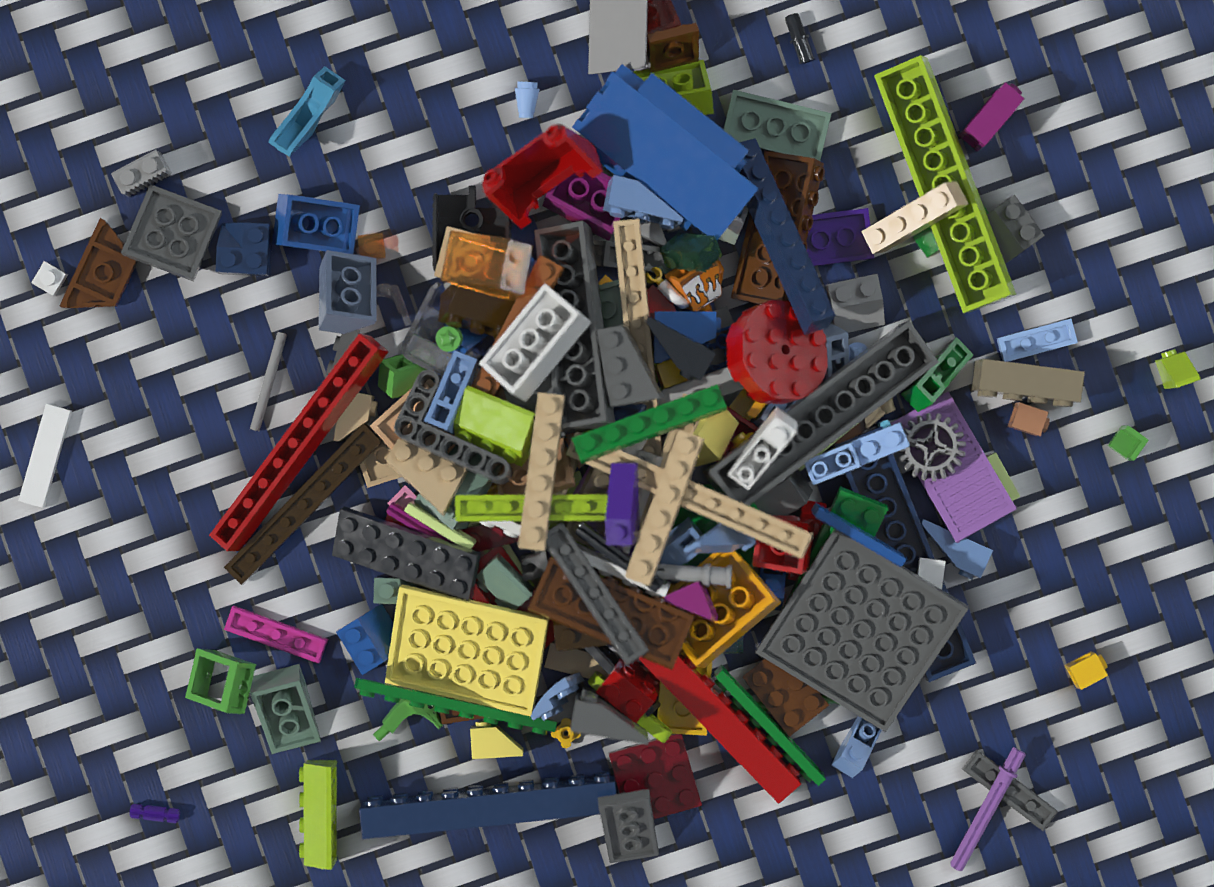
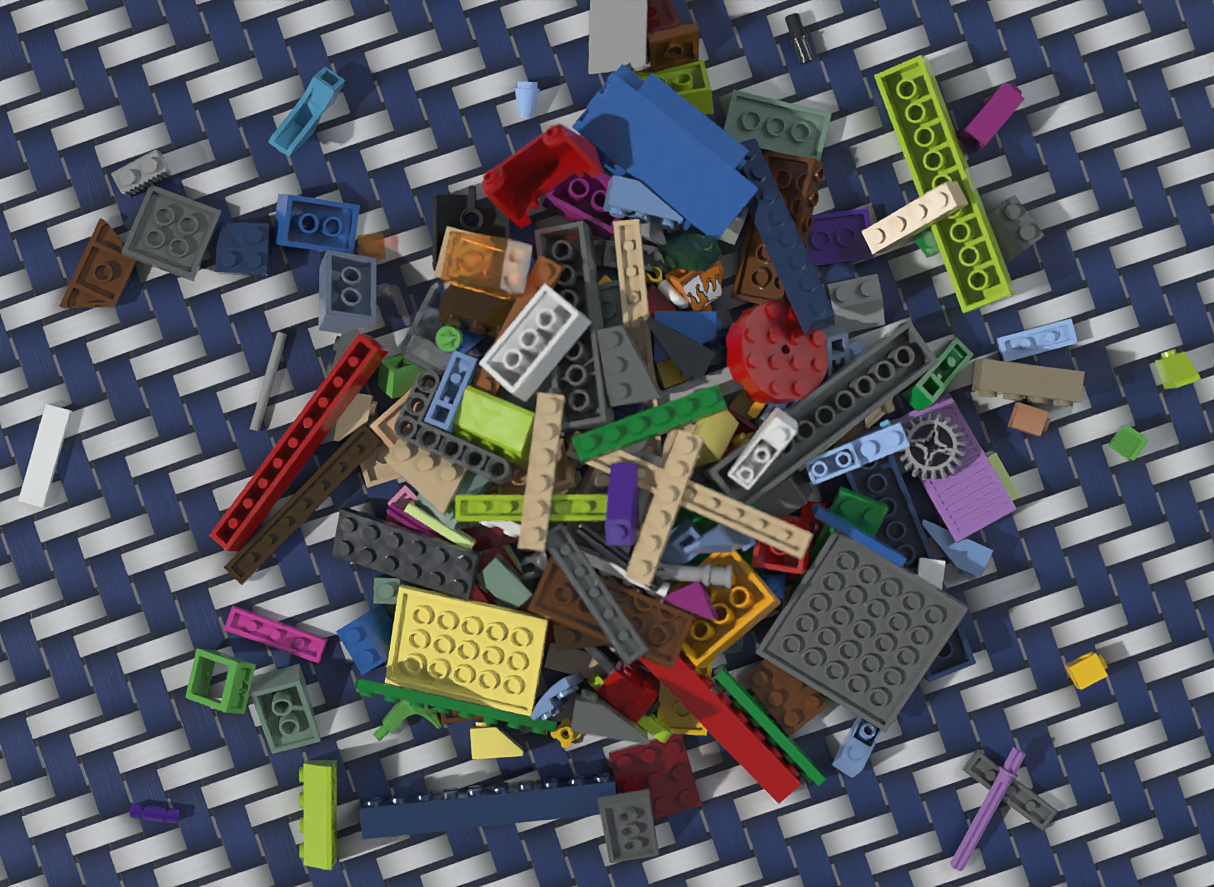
(49, 278): white plate -> none

